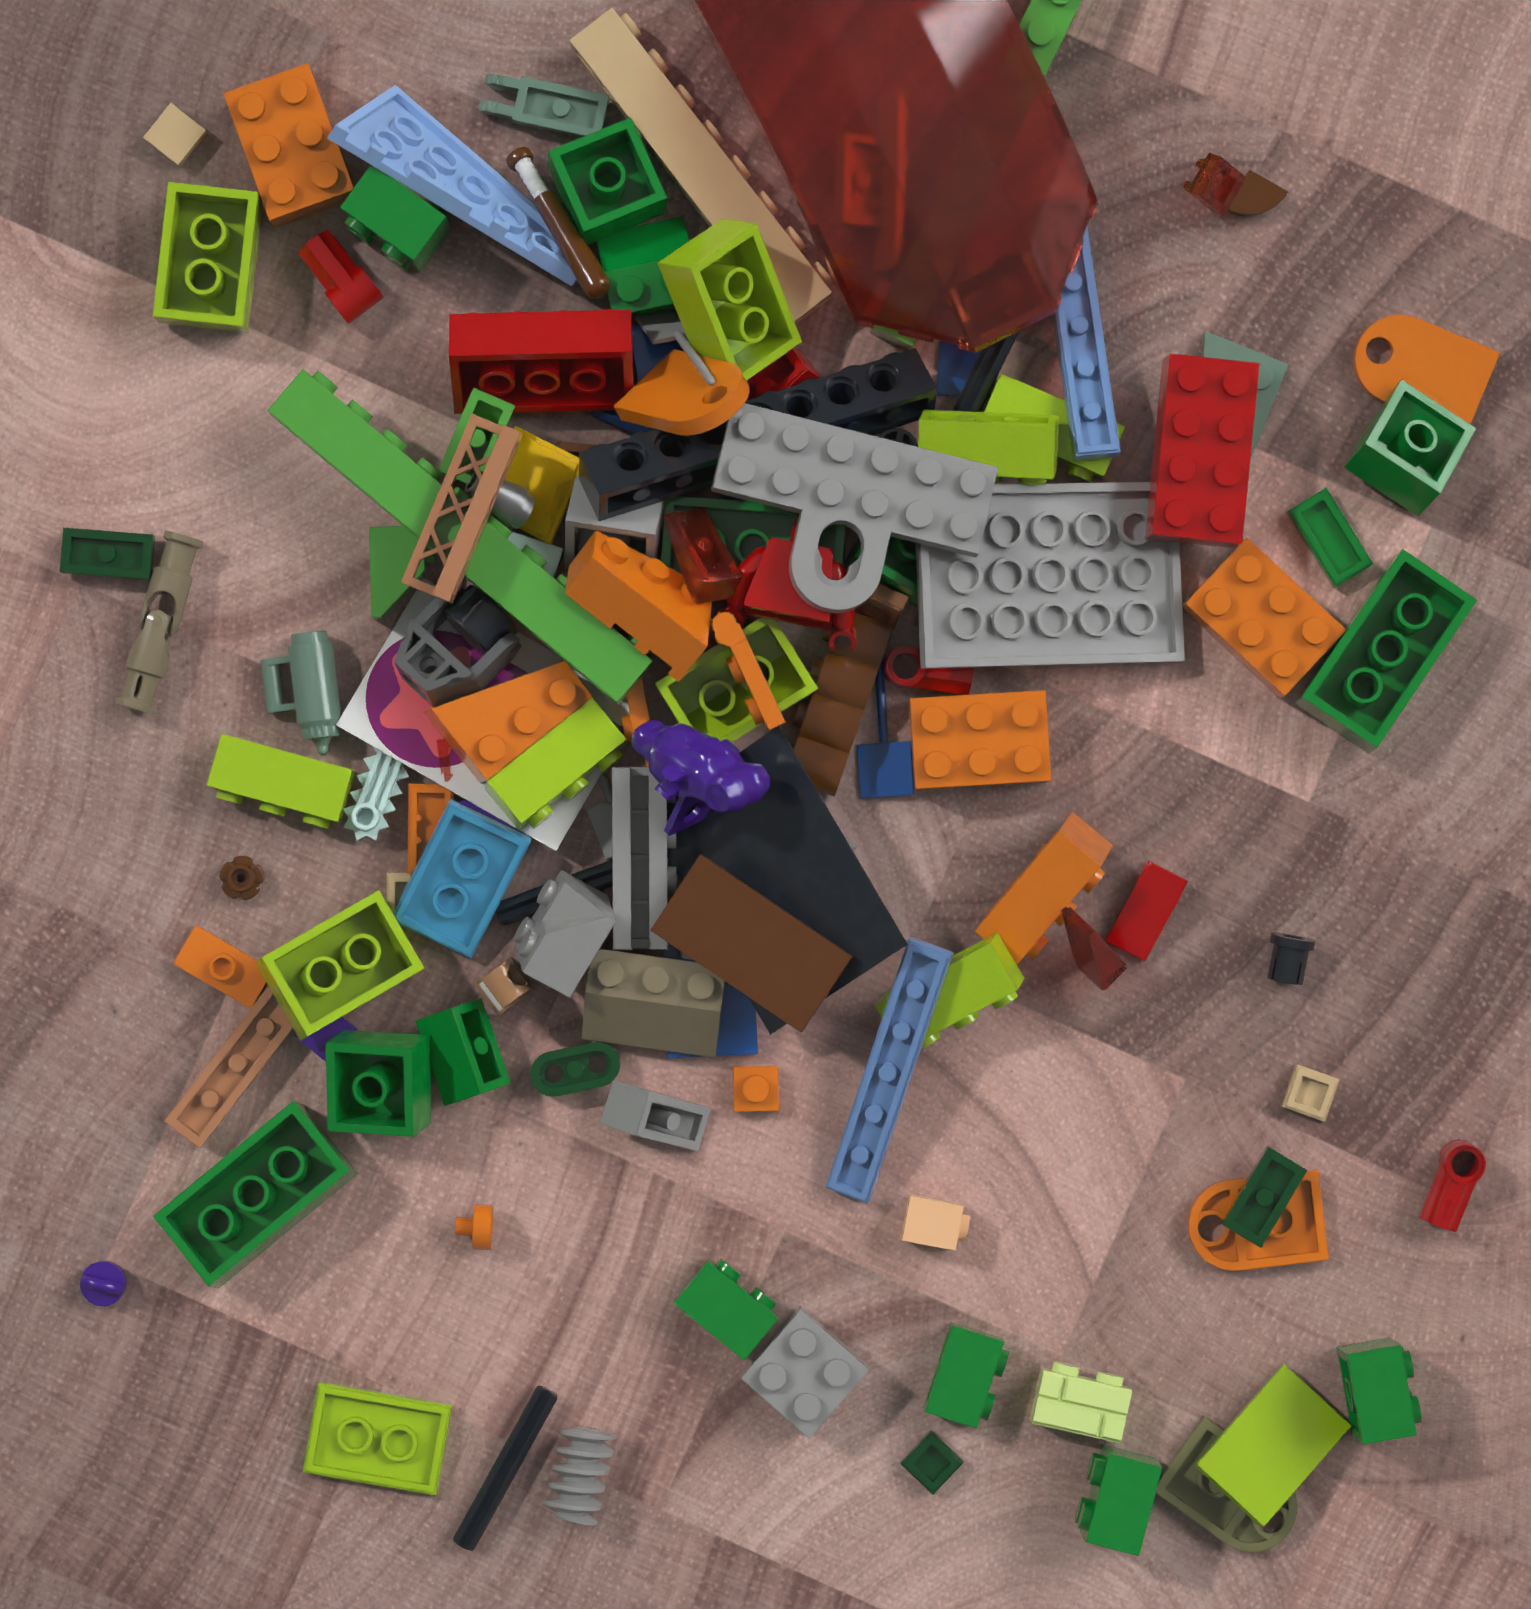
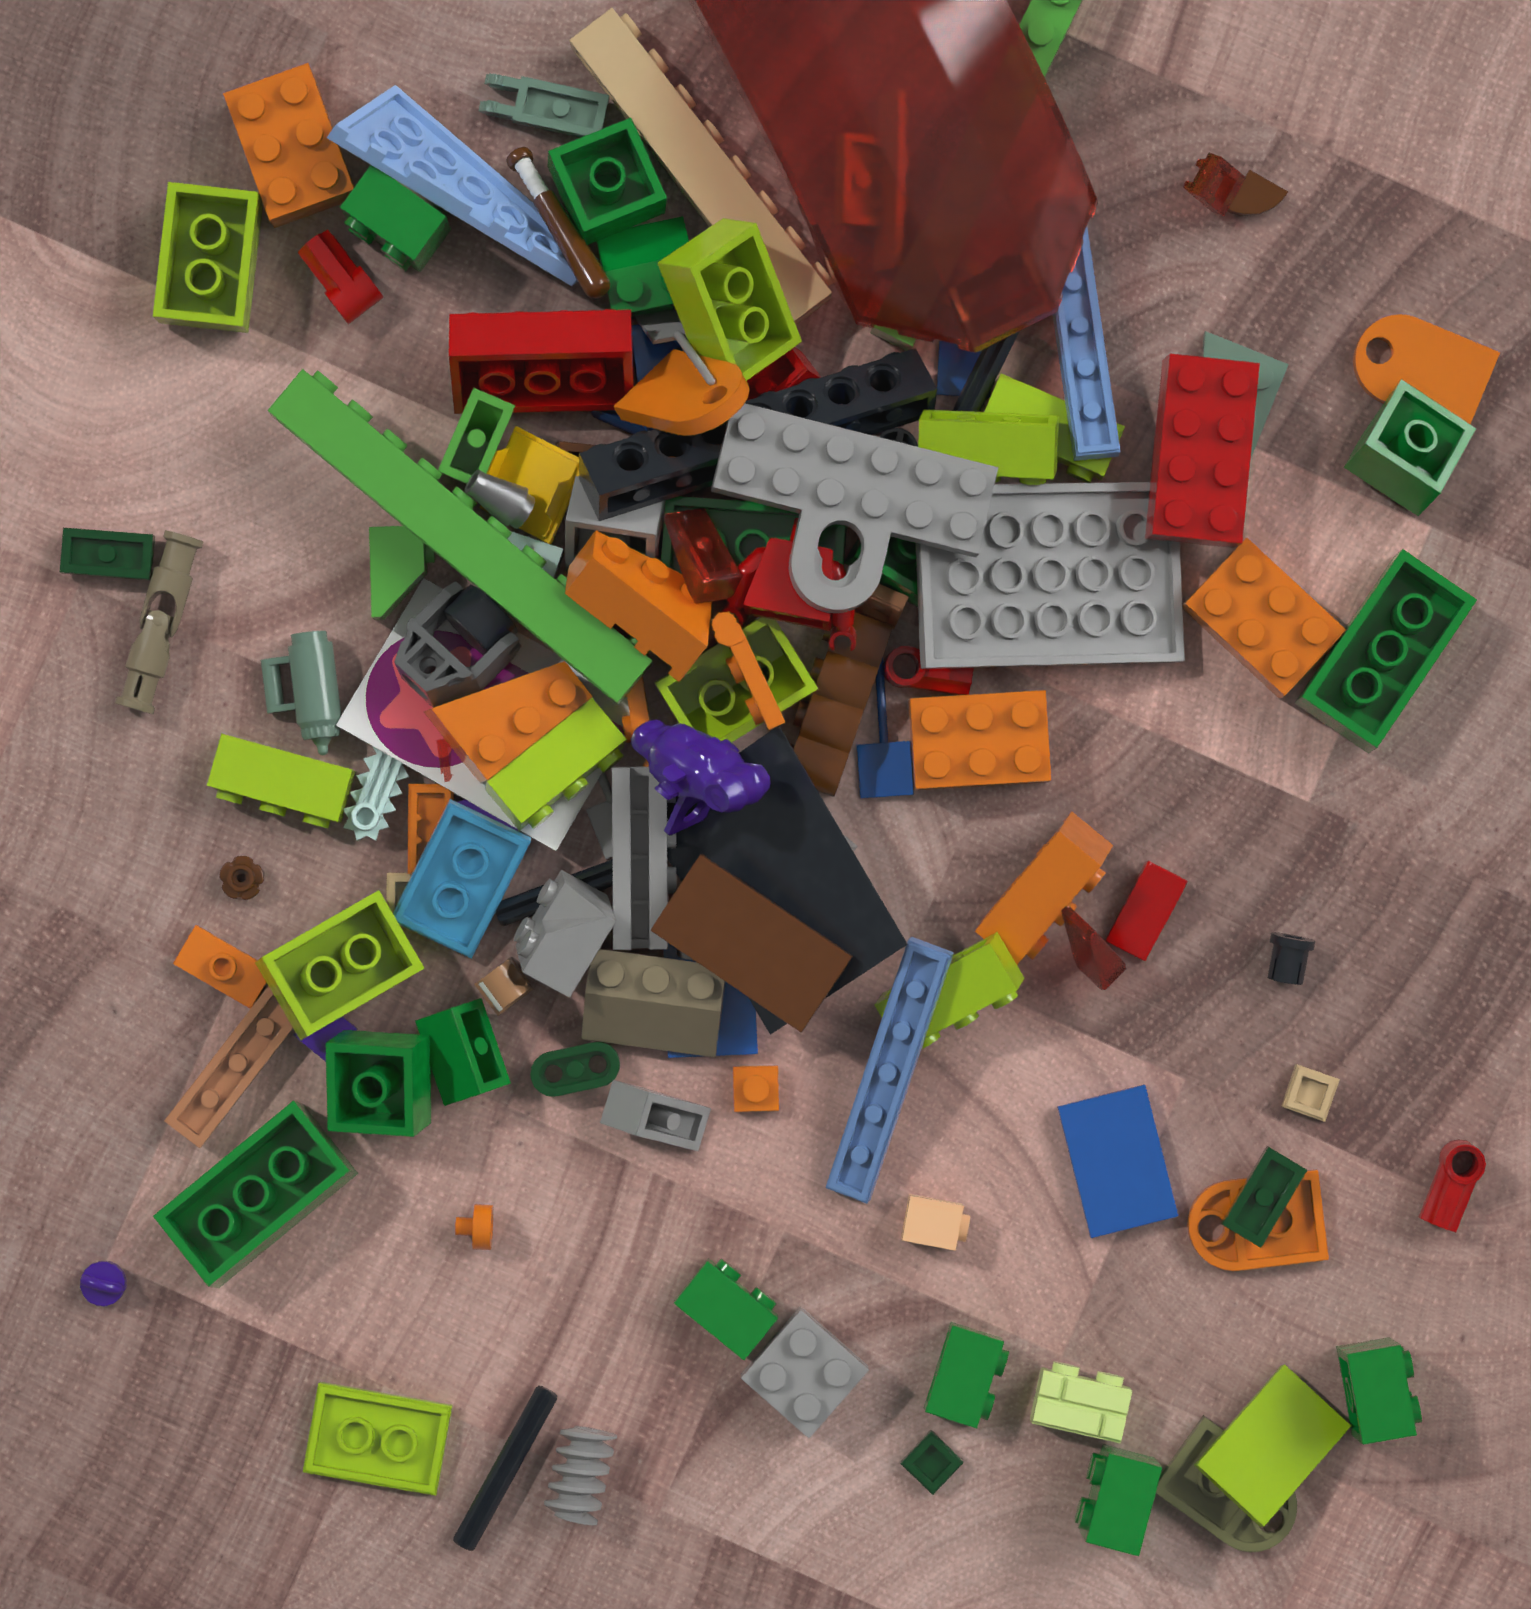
(175, 134): tan tile -> none
(477, 514): nougat fence -> none
(1117, 1161): none -> blue tile
(1329, 537): green tile -> none

